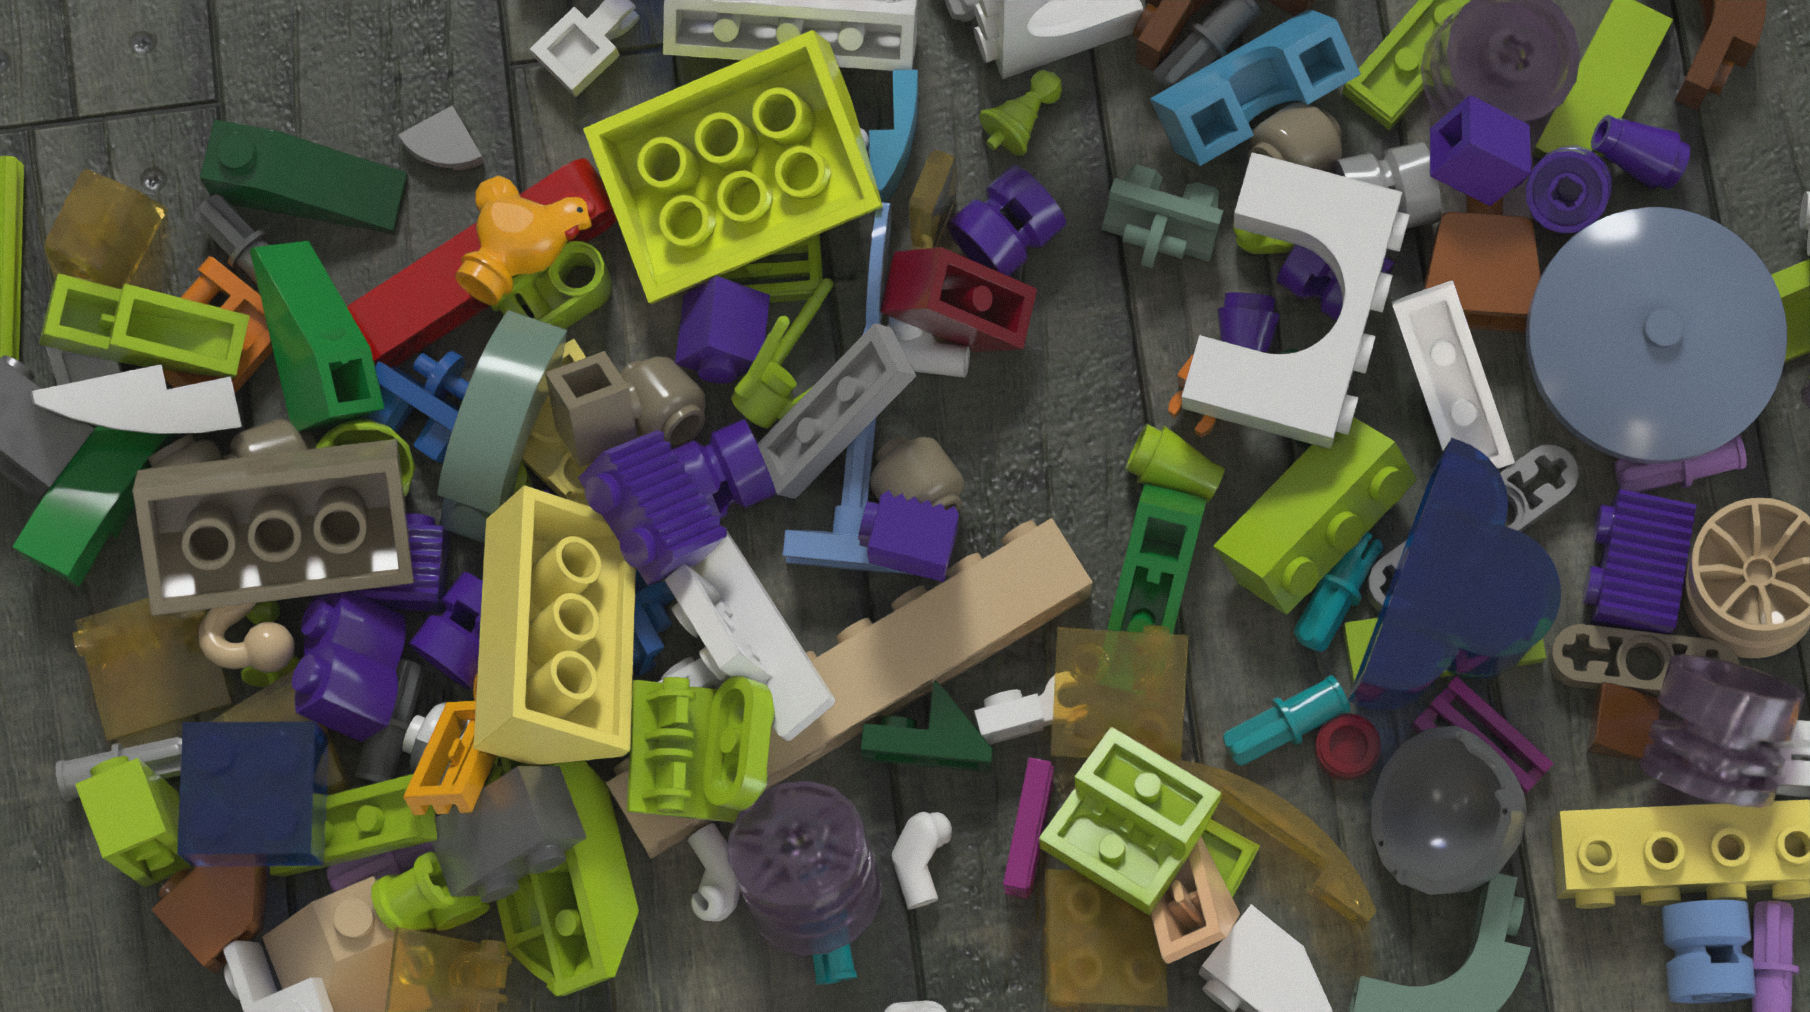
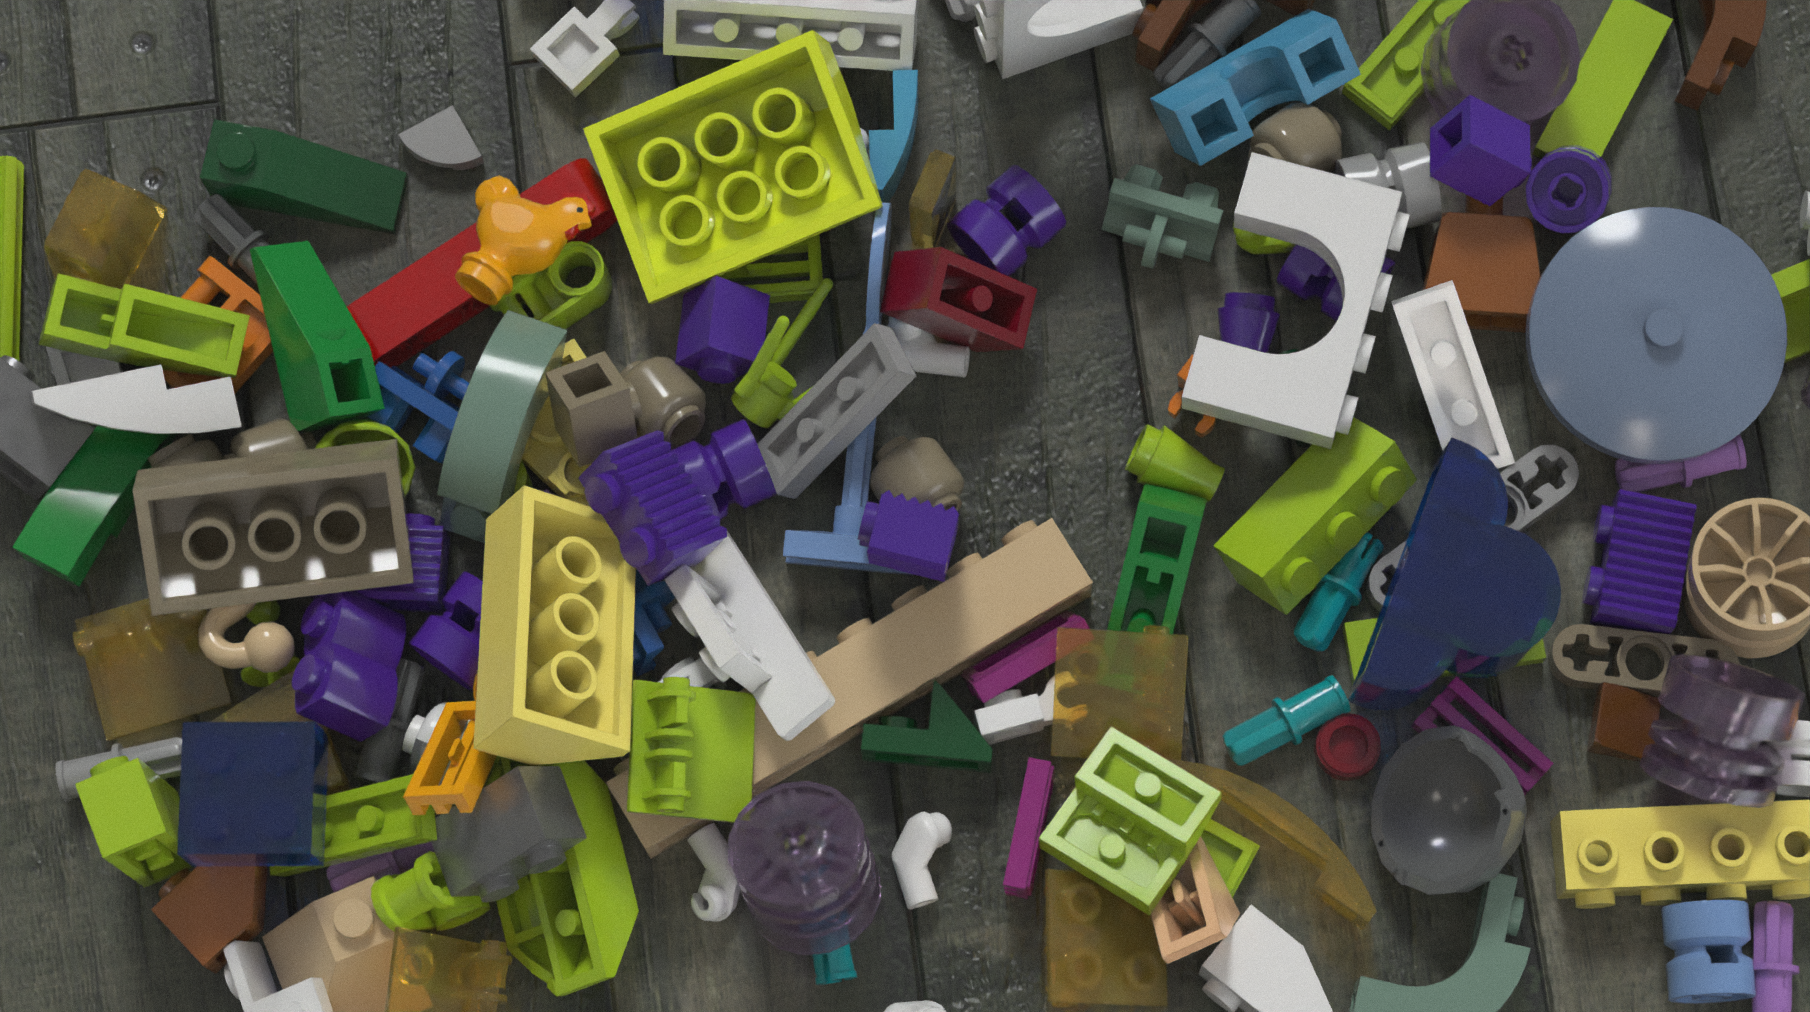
(738, 743): lime plate -> none
(1014, 120): lime piece -> none
(1018, 659): none -> magenta tile
(1643, 151): dark purple cone -> none

